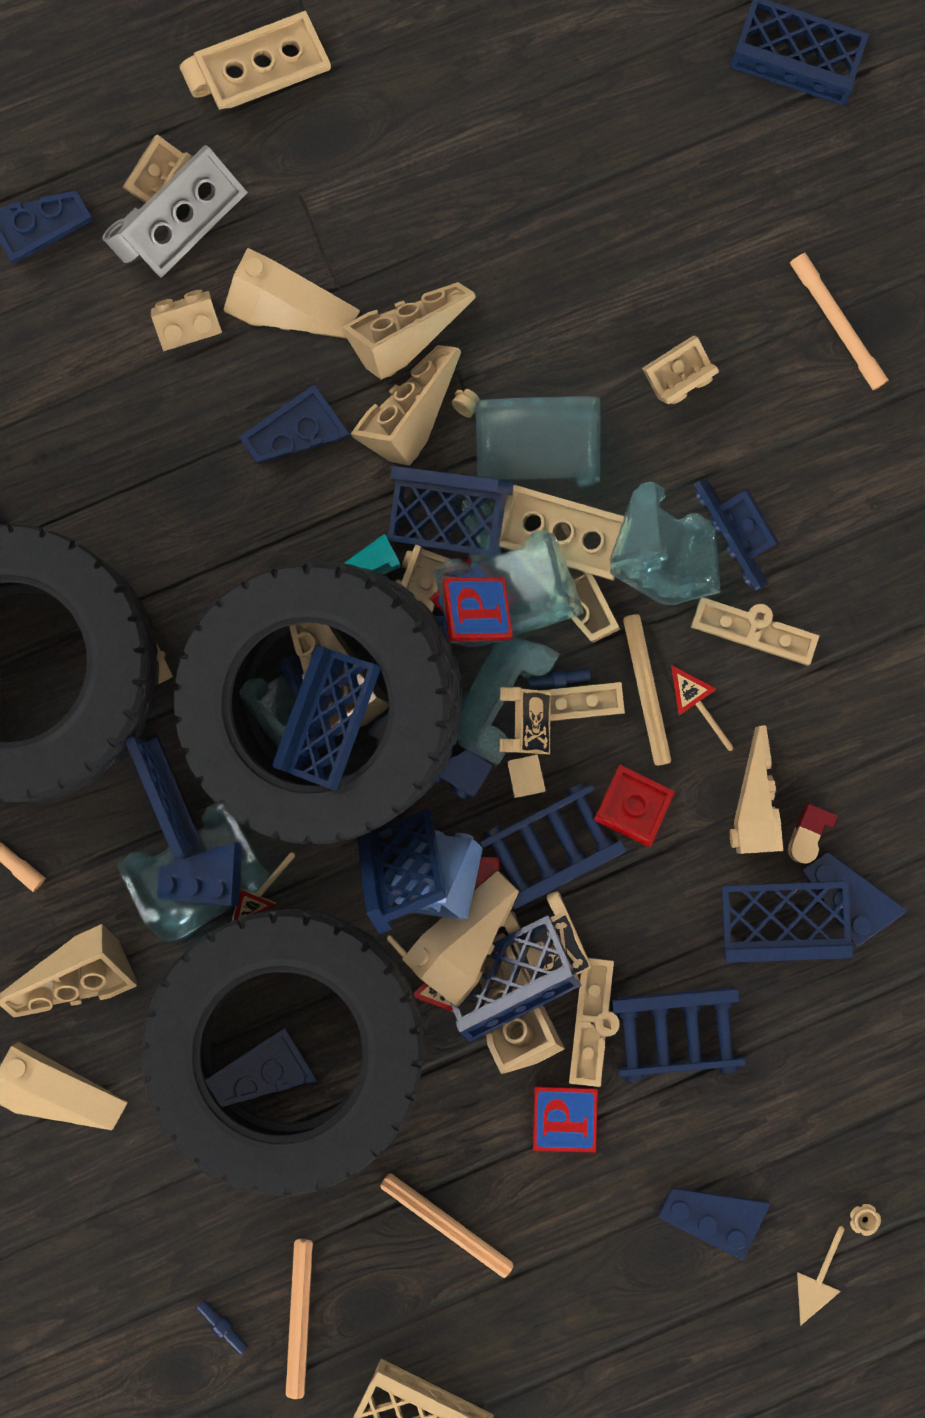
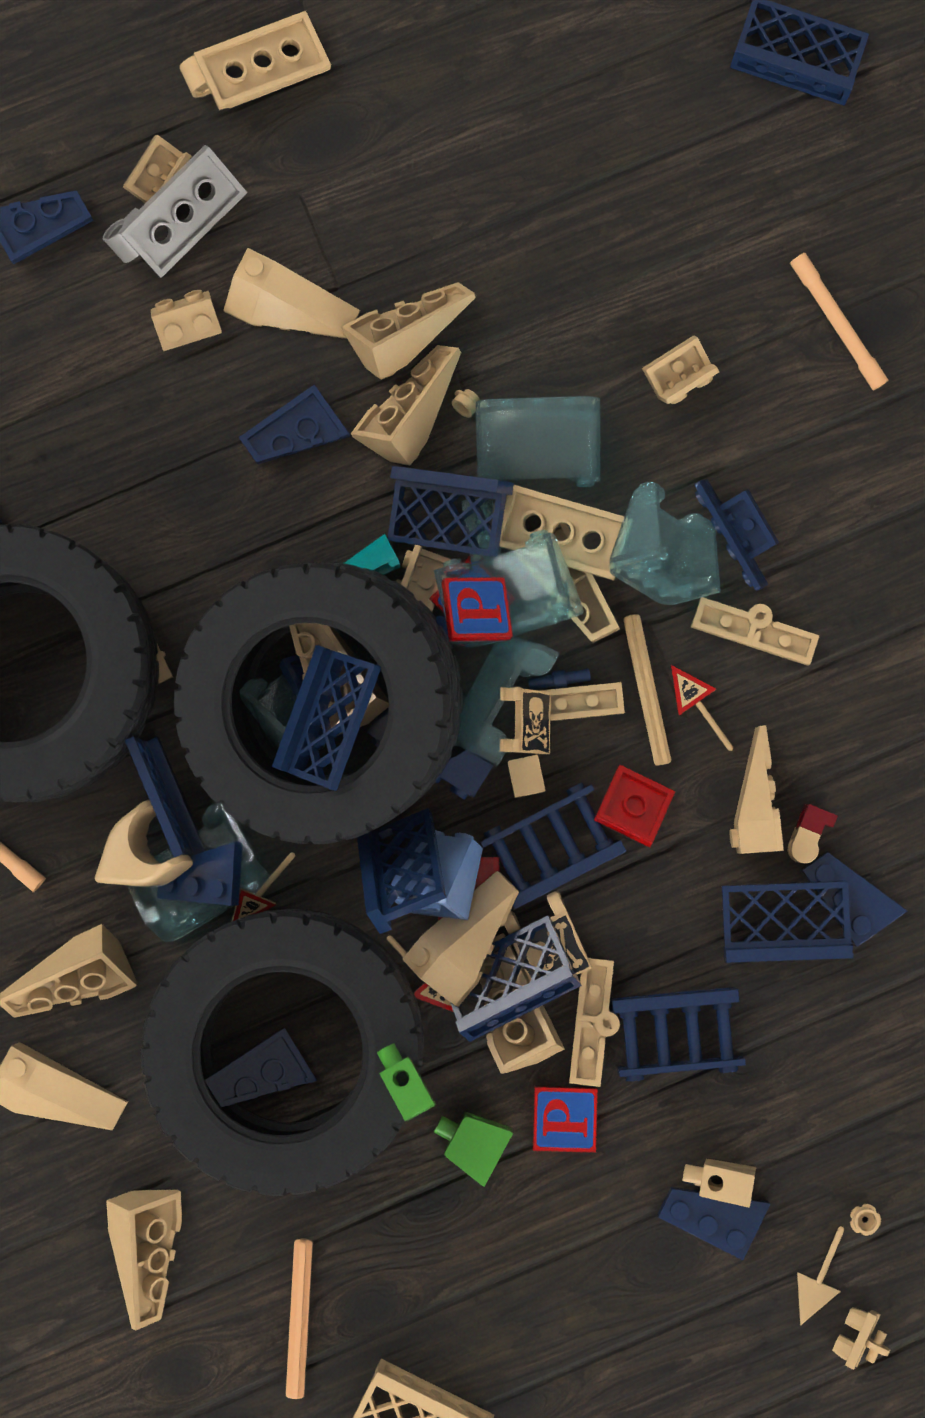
(128, 858): none -> tan animal
(142, 1240): none -> tan wedge
(221, 1327): dark blue bar -> none
(414, 1096): none -> bright green torso
(446, 1225): light nougat axle -> none
(474, 1144): none -> bright green torso
(736, 1178): none -> tan torso
(853, 1350): none -> tan hips

